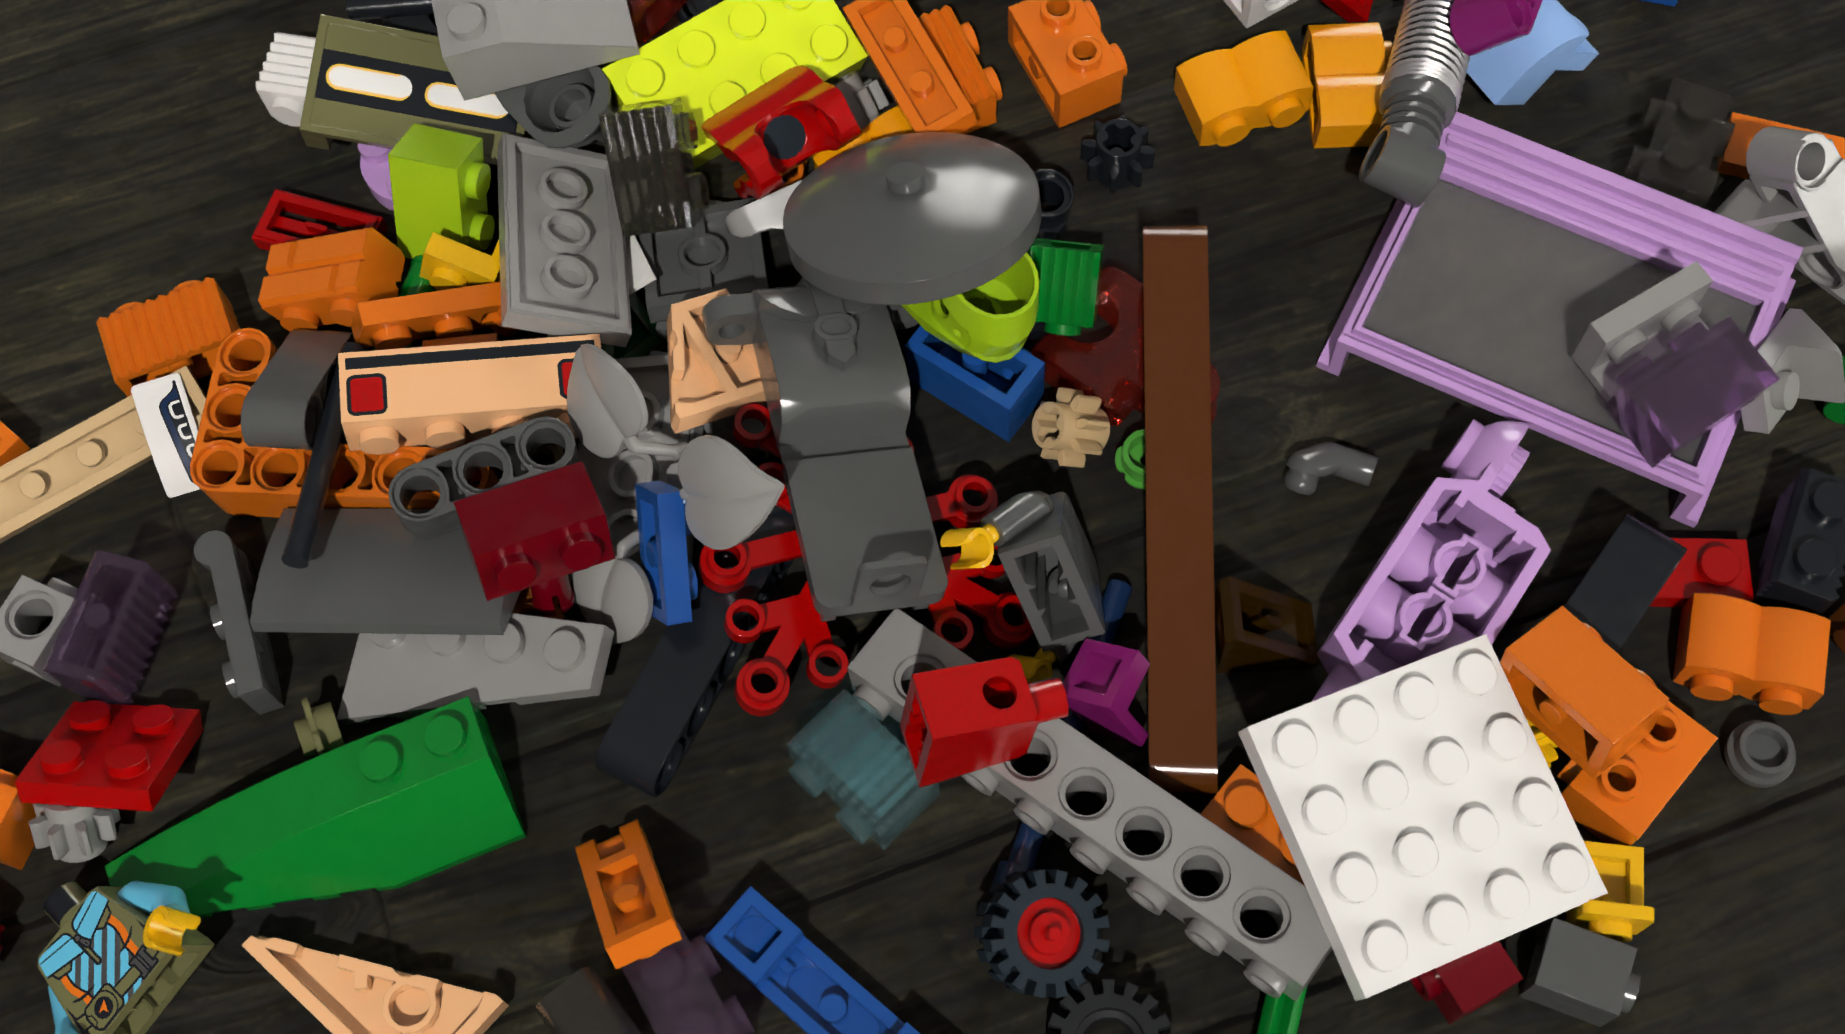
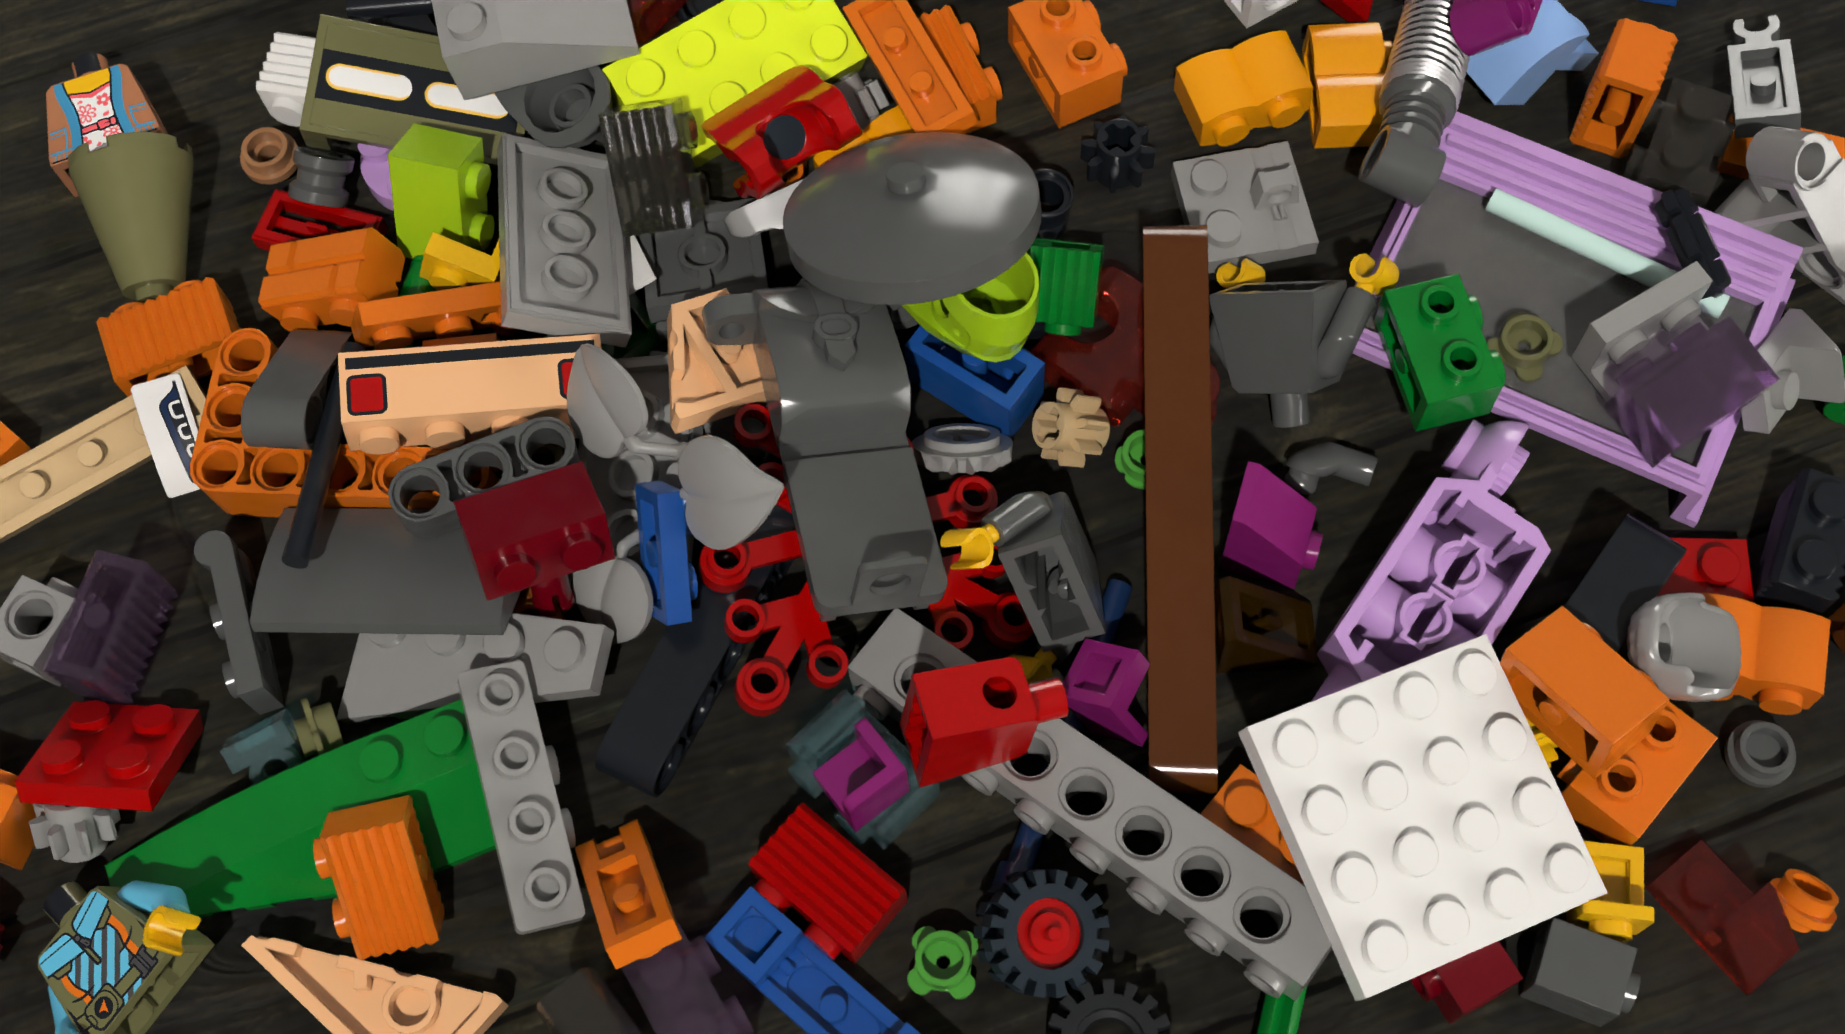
(94, 106): none -> torso
(138, 207): none -> olive cone
(261, 146): none -> medium nougat plate
(262, 743): none -> clear light blue tile
(321, 177): none -> dark grey wheel
(380, 877): none -> orange brick
(521, 797): none -> light grey bracket
(826, 884): none -> red brick
(863, 777): none -> magenta panel
(931, 946): none -> bright green plate
(962, 448): none -> light grey gear
(1248, 203): none -> light grey hinge
(1271, 530): none -> magenta slope
(1292, 333): none -> dark grey torso
(1439, 352): none -> green brick
(1537, 334): none -> olive plate
(1589, 245): none -> light aqua bar
(1623, 87): none -> orange brick
(1686, 647): none -> light grey hair
(1692, 237): none -> black axle
(1736, 928): none -> clear red slope
(1762, 80): none -> plate
(1806, 901): none -> orange plate

